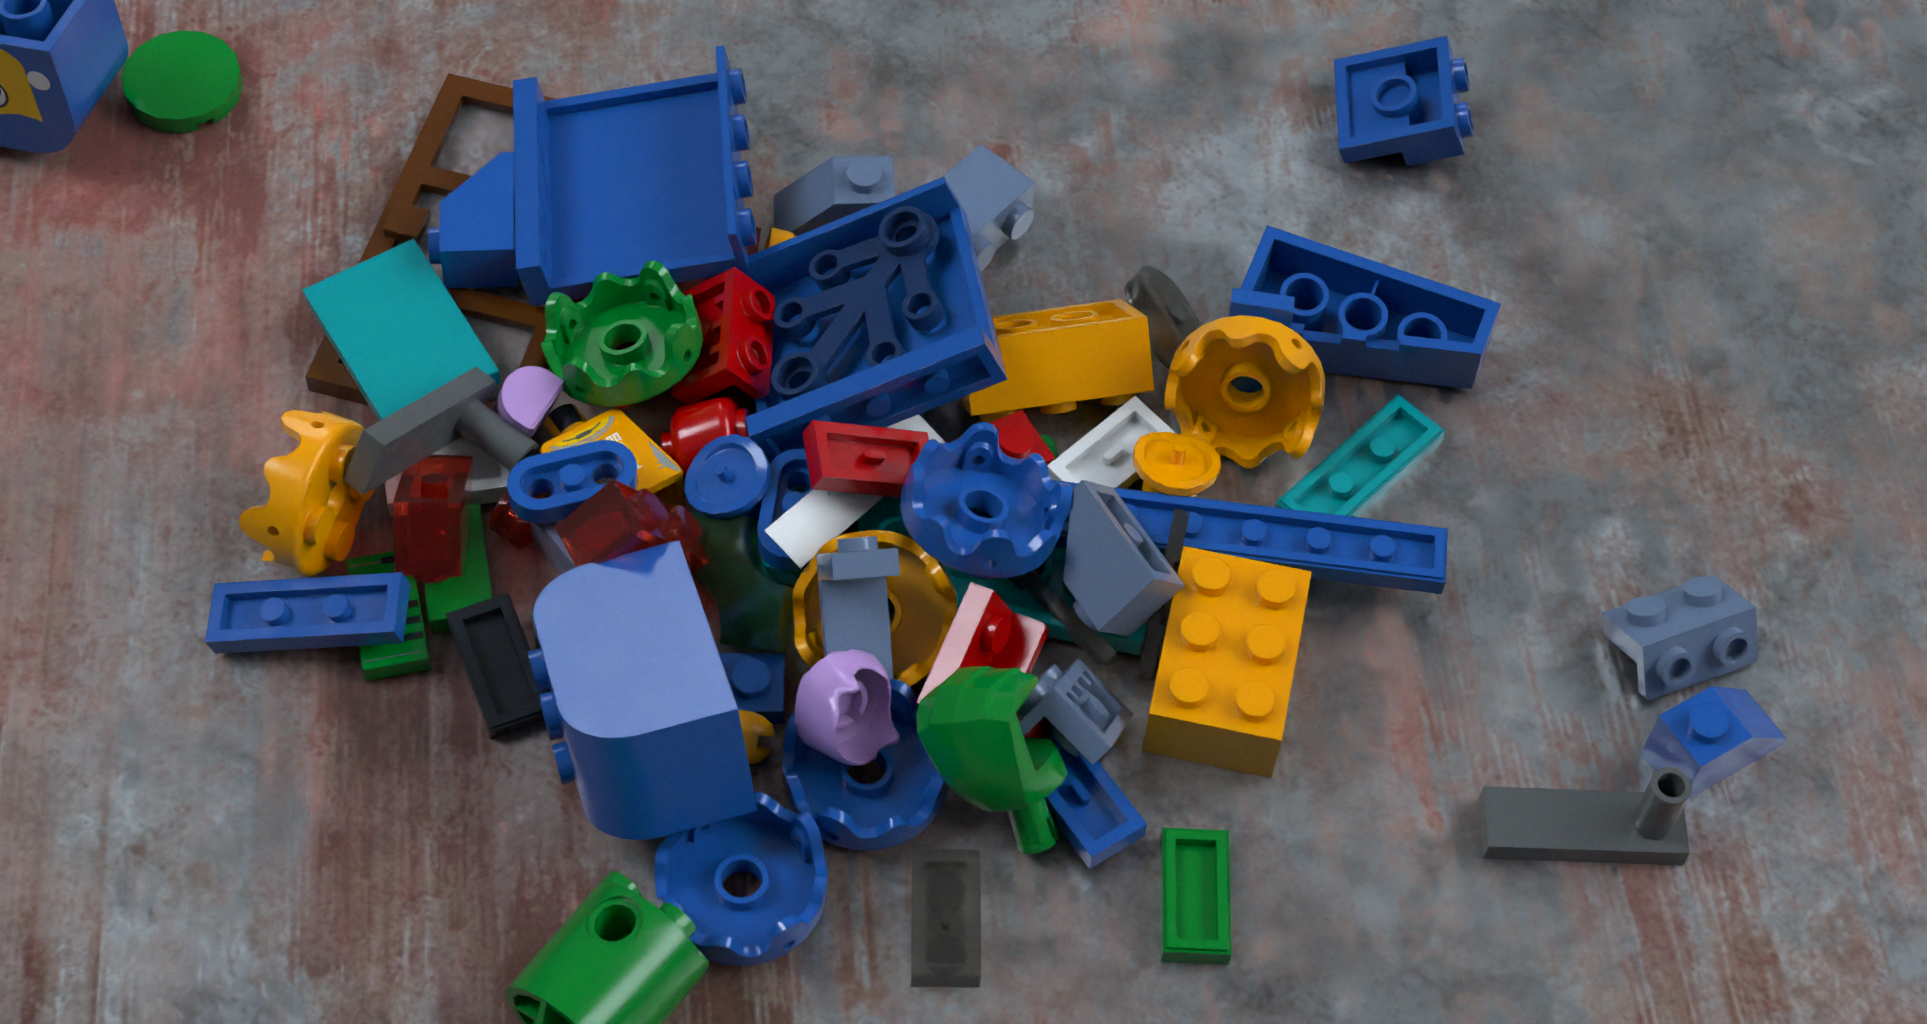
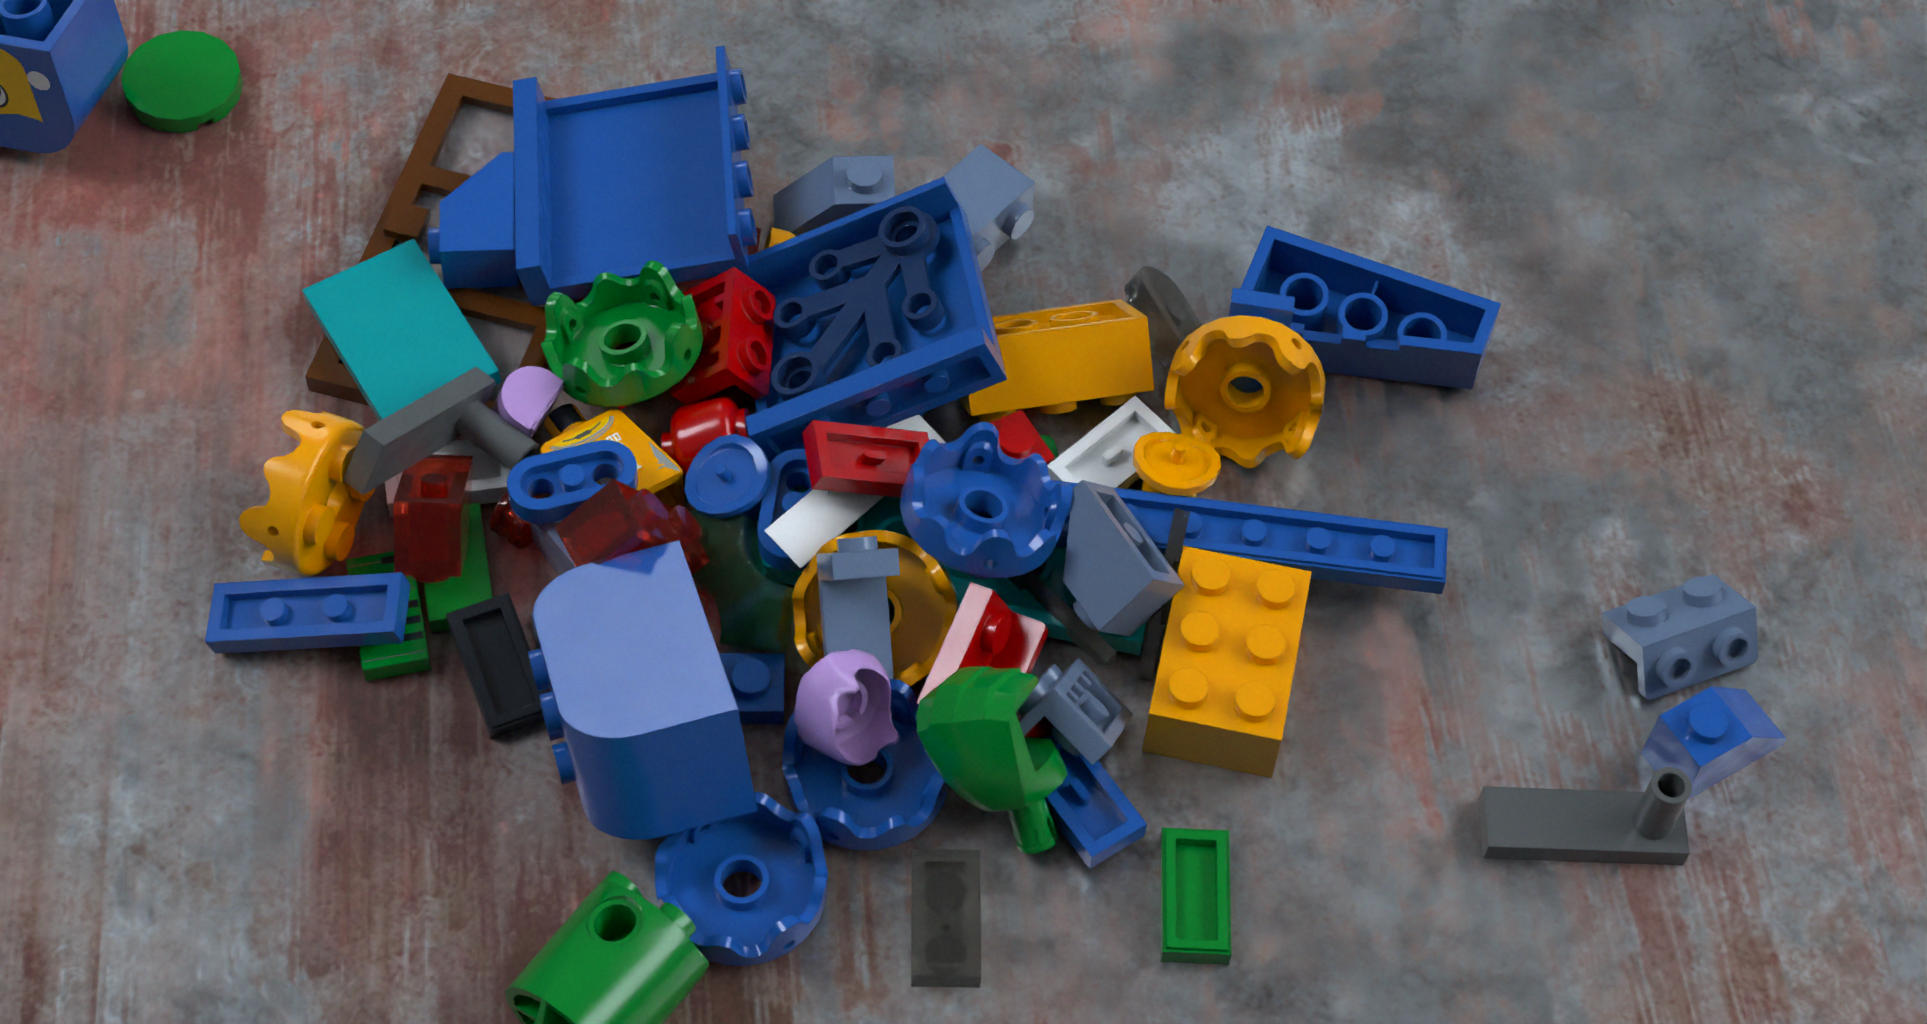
(753, 726): light orange hinge -> none
(1367, 462): teal tile -> none
(1403, 103): blue plate -> none

